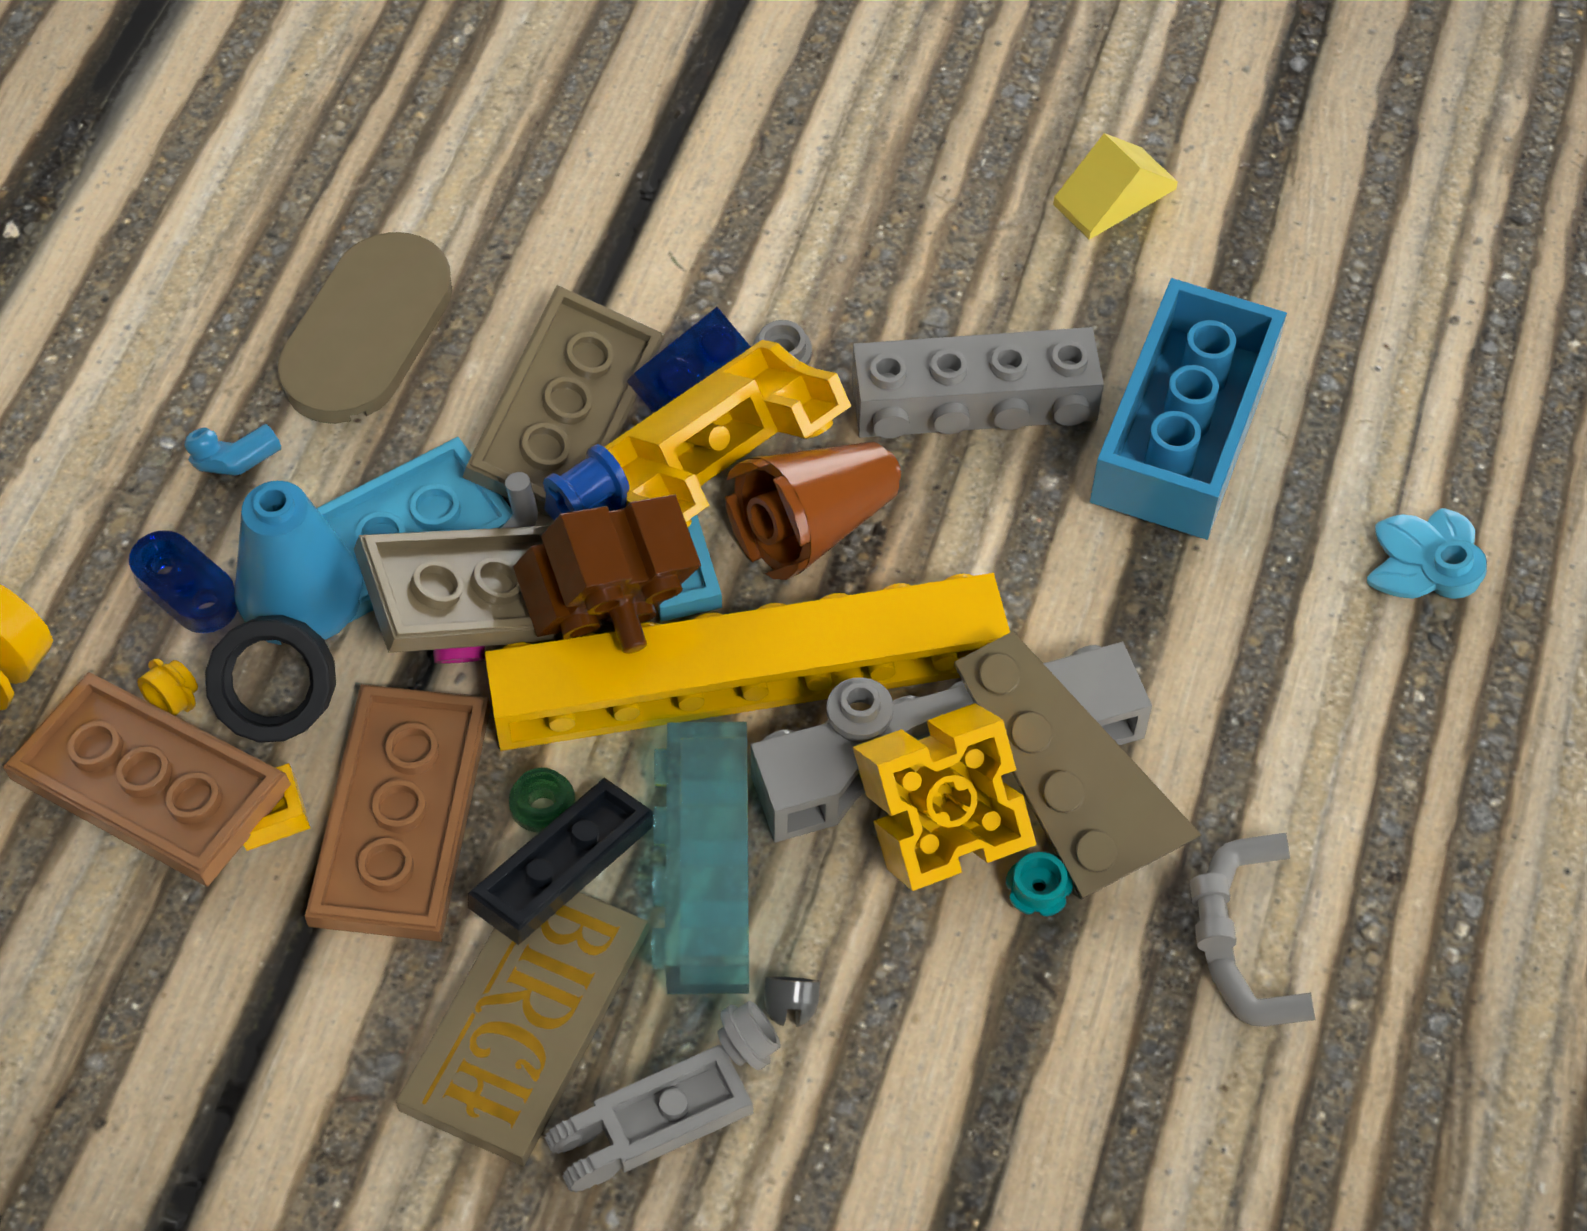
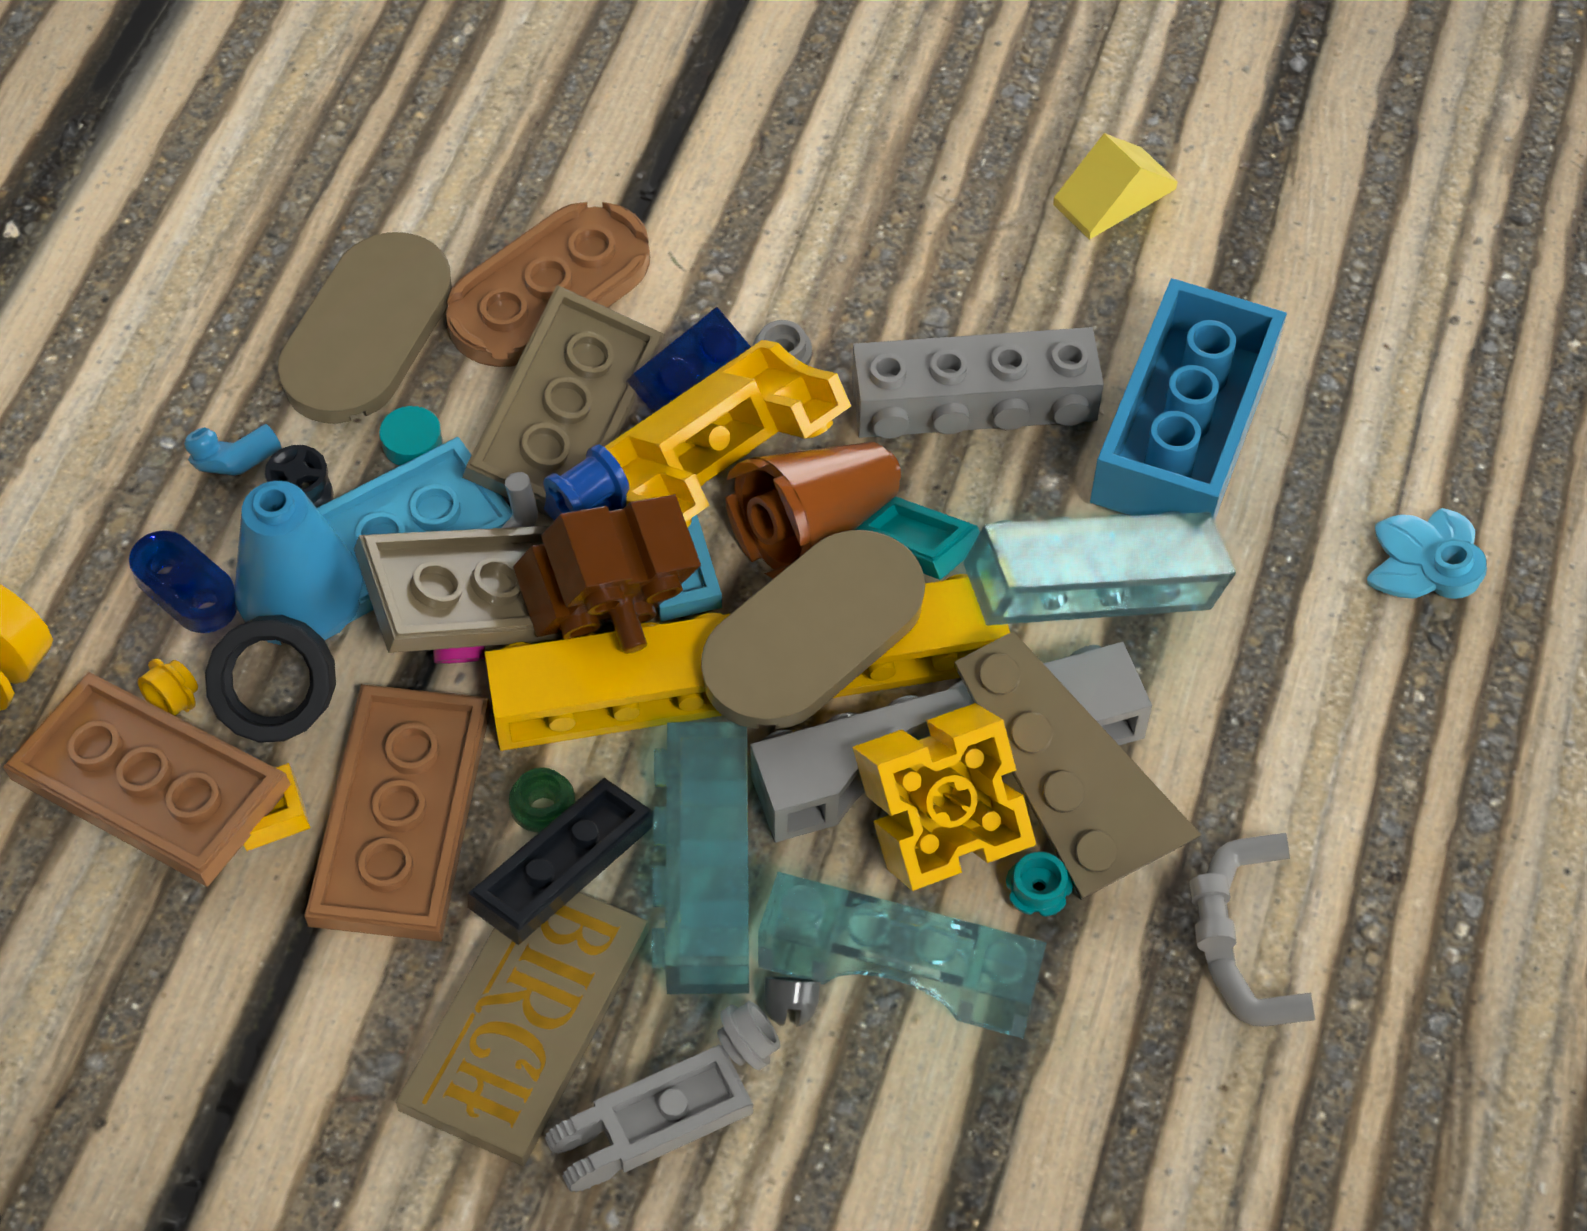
(302, 465): none -> black wheel
(409, 433): none -> teal tile
(578, 247): none -> medium nougat tile
(812, 629): none -> dark tan tile
(835, 932): none -> clear light blue arch
(860, 725): light grey plate -> none
(932, 536): none -> teal tile
(1098, 567): none -> clear light blue brick

